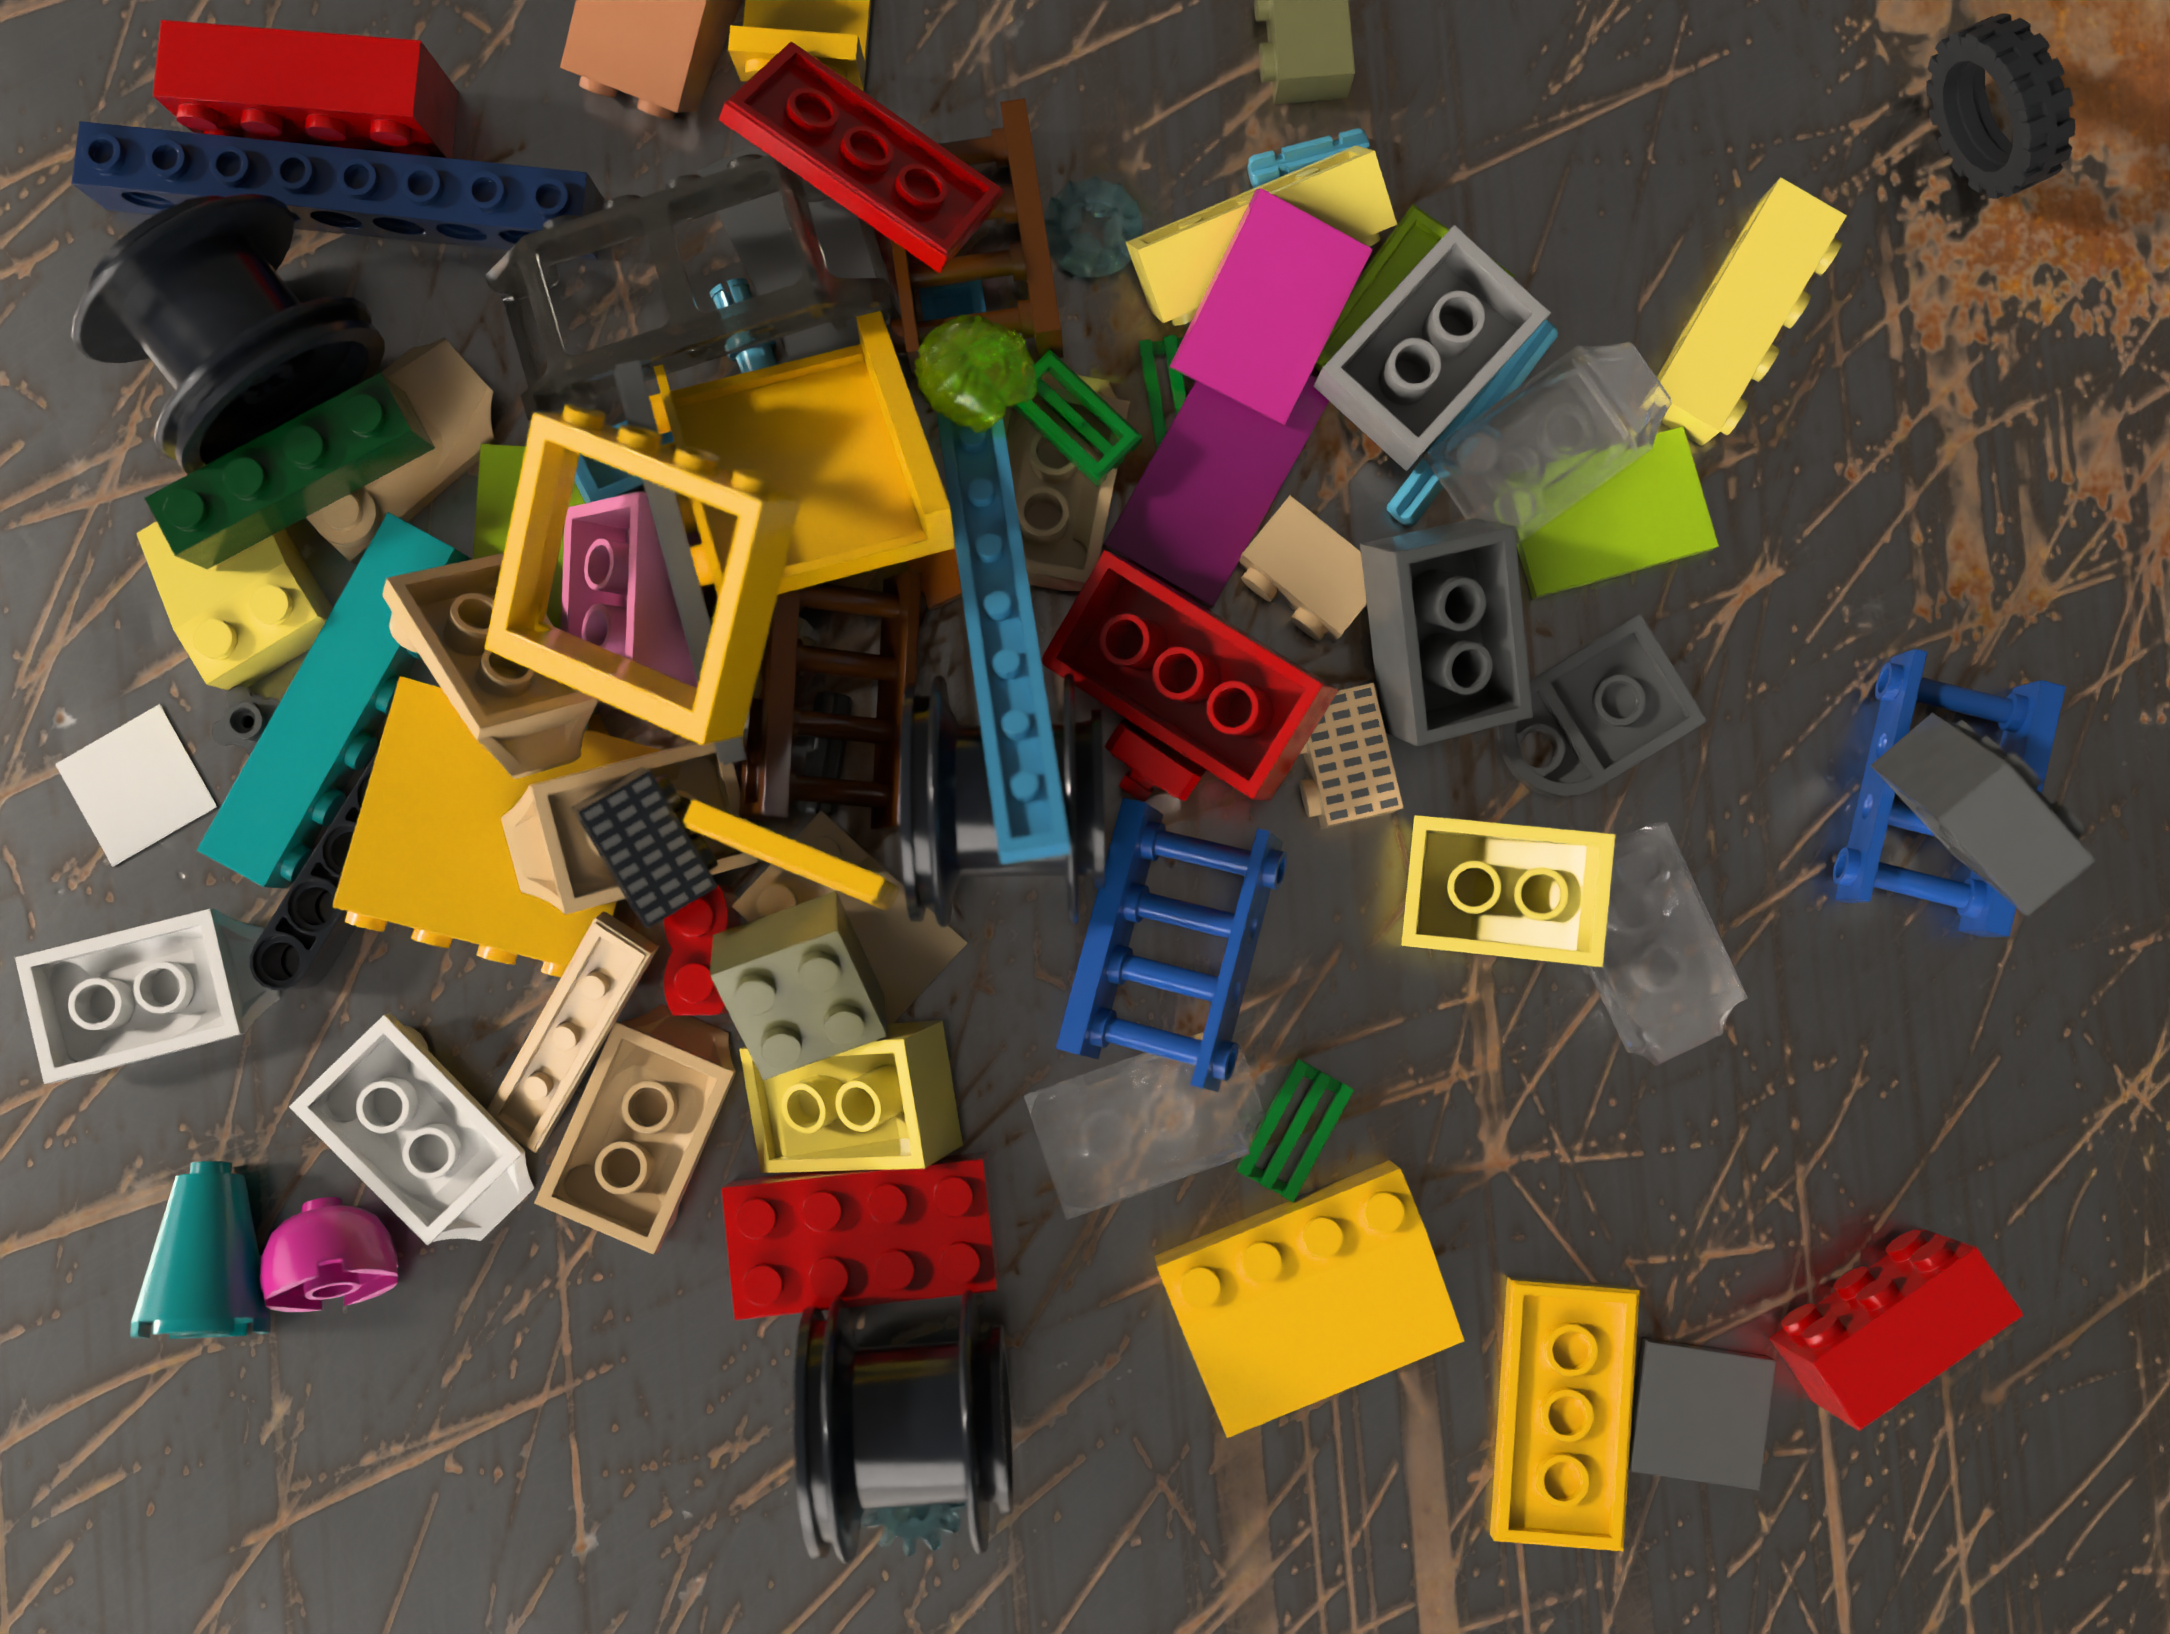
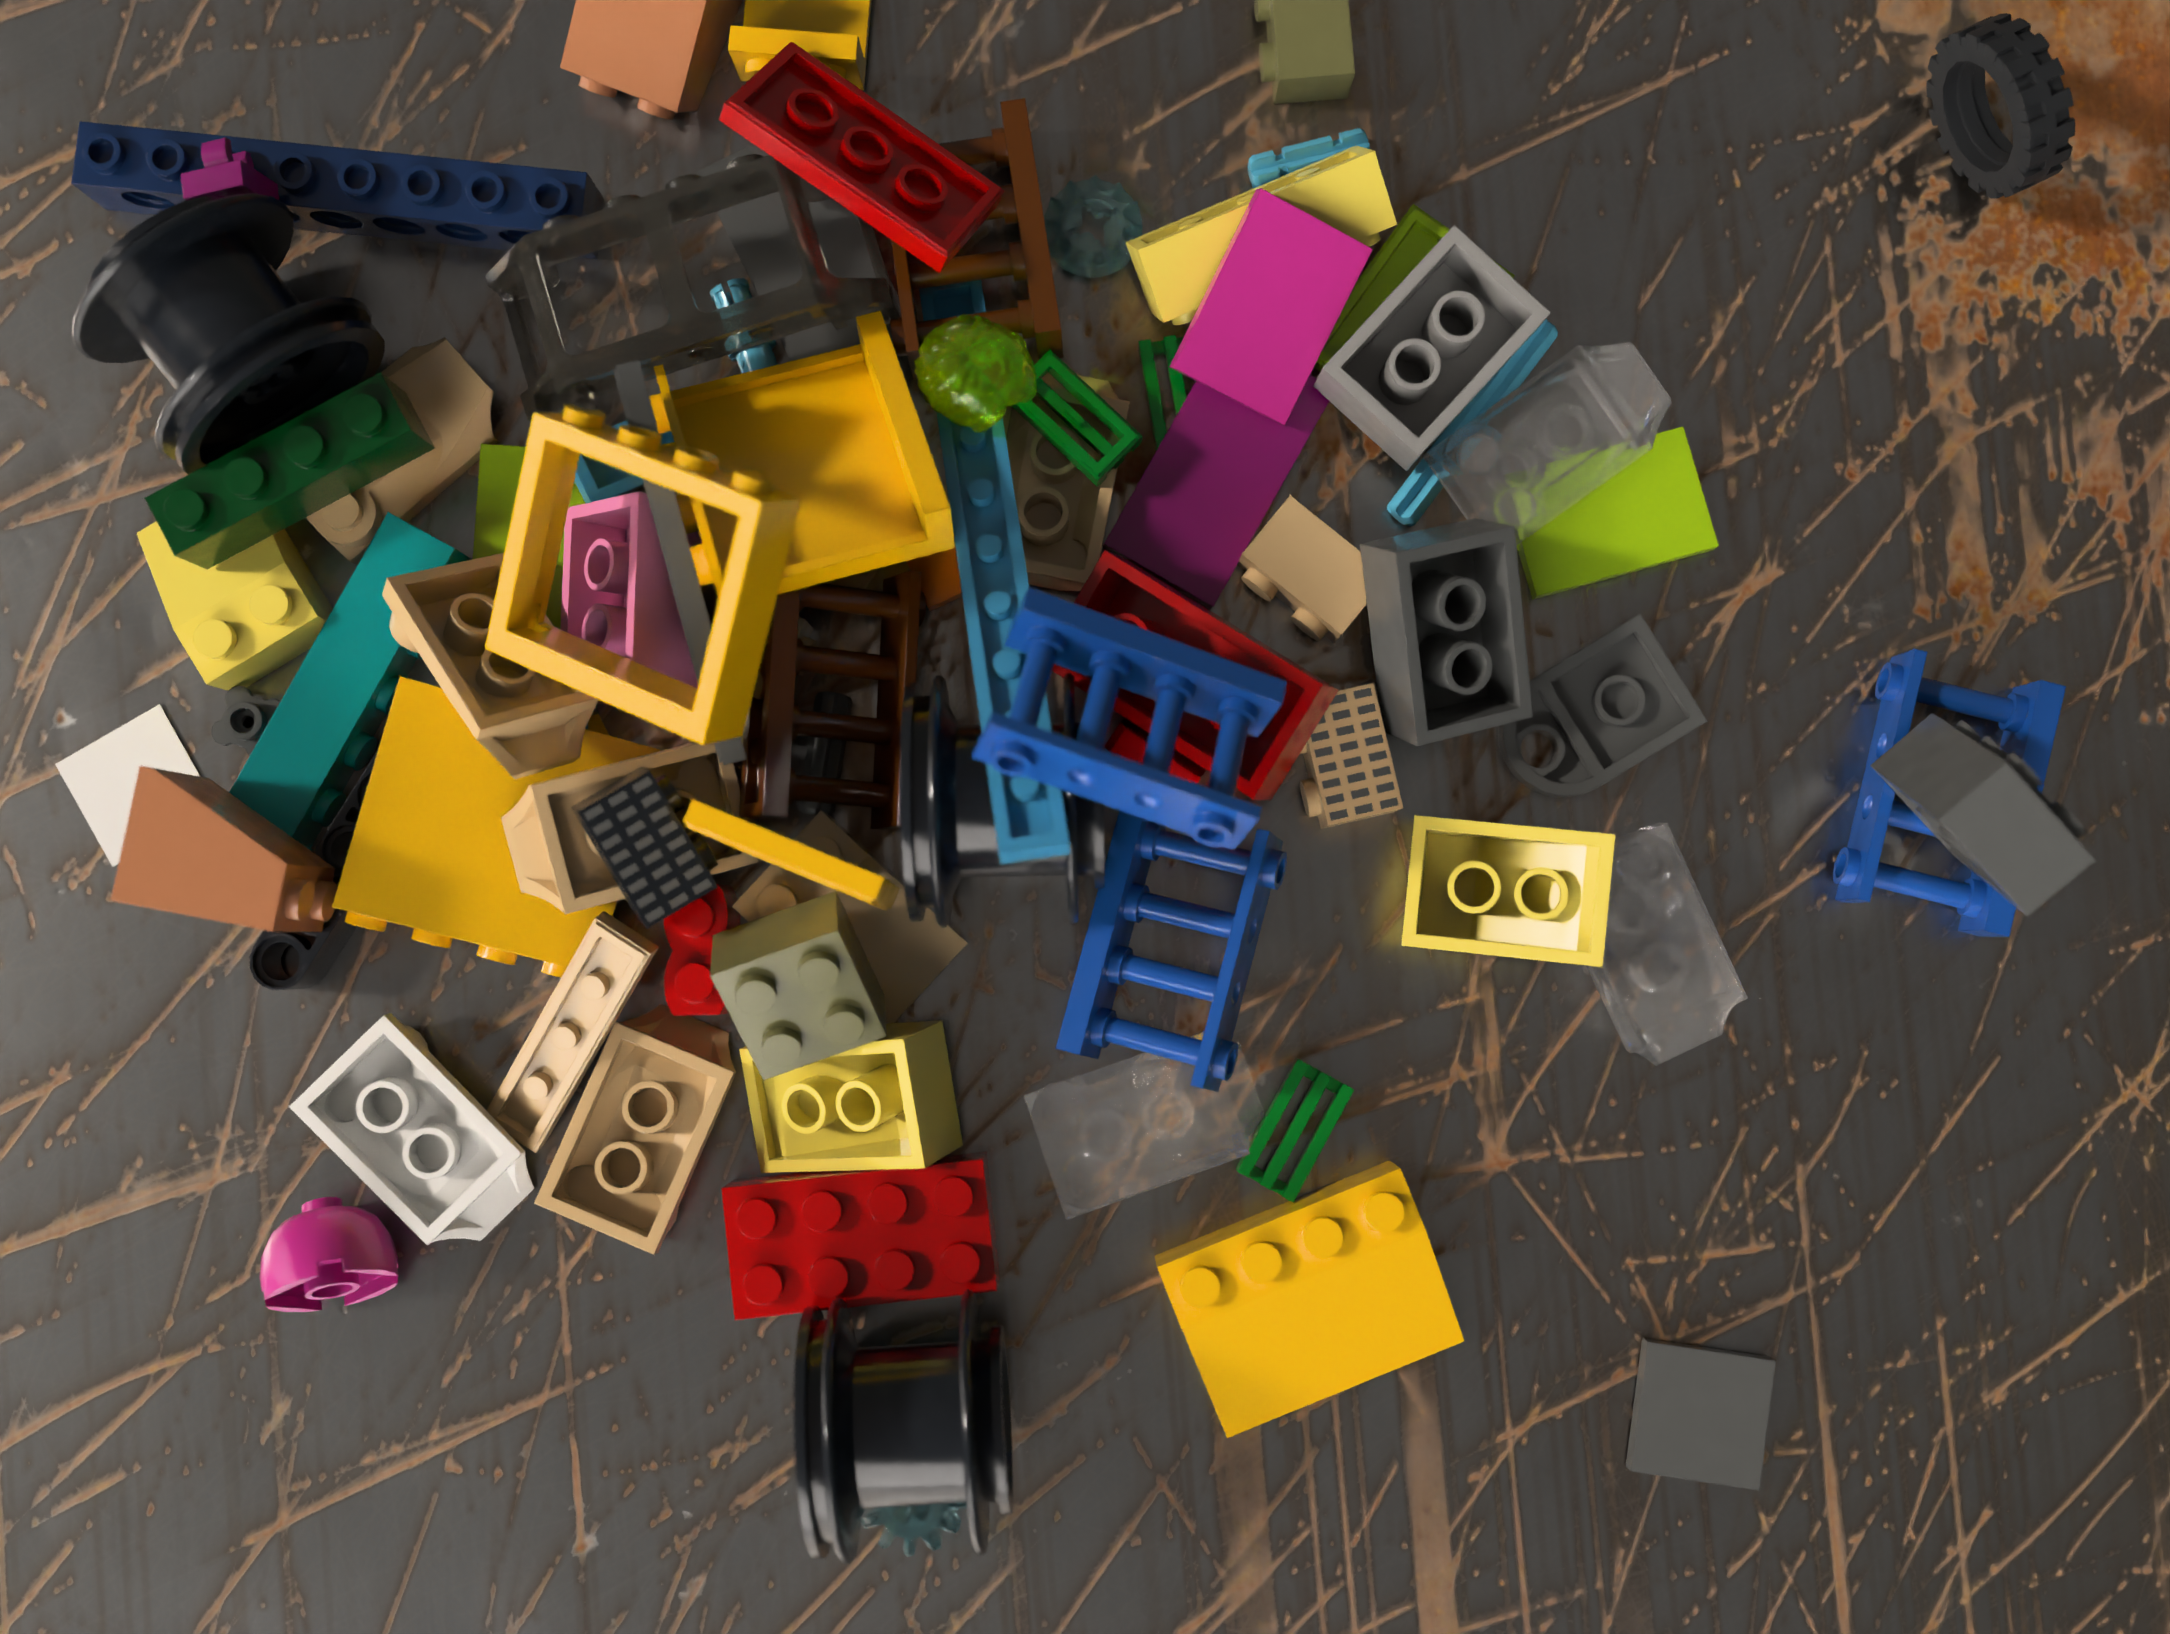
(141, 993): white slope -> none
(204, 1261): teal cone -> none
(217, 859): none -> nougat slope
(225, 174): none -> magenta tile
(306, 88): red brick -> none
(1148, 665): none -> blue fence
(1564, 1414): yellow tile -> none
(1745, 309): light yellow brick -> none
(1894, 1325): red brick -> none

